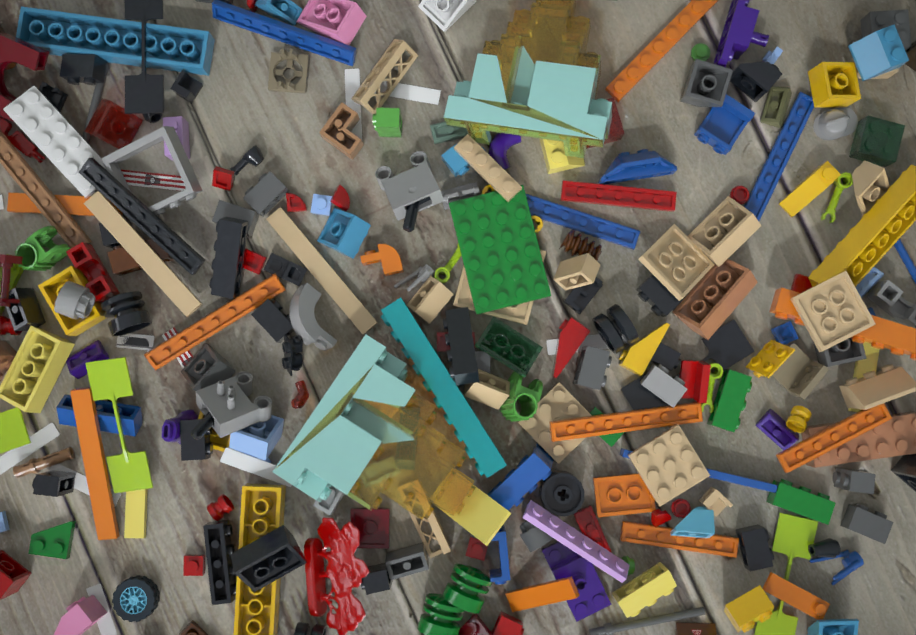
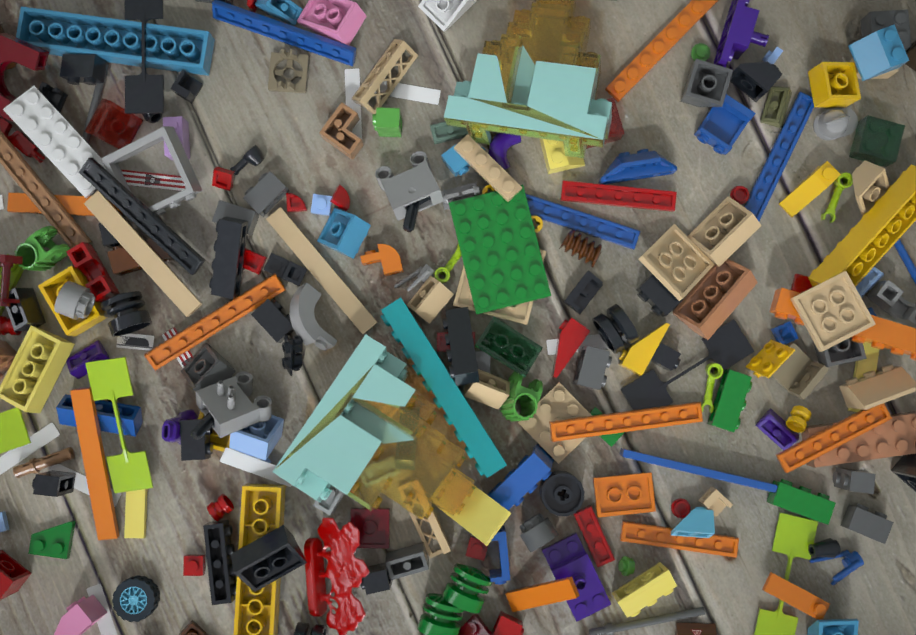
(302, 396): clear red arm -> none
(576, 541): lavender plate -> none
(577, 272): tan brick -> none
(659, 517): red tile -> none
(663, 385): light grey brick -> none
(668, 465): tan plate -> none
(696, 376): red panel -> none
(749, 609): yellow brick -> none
(755, 547): black brick -> none

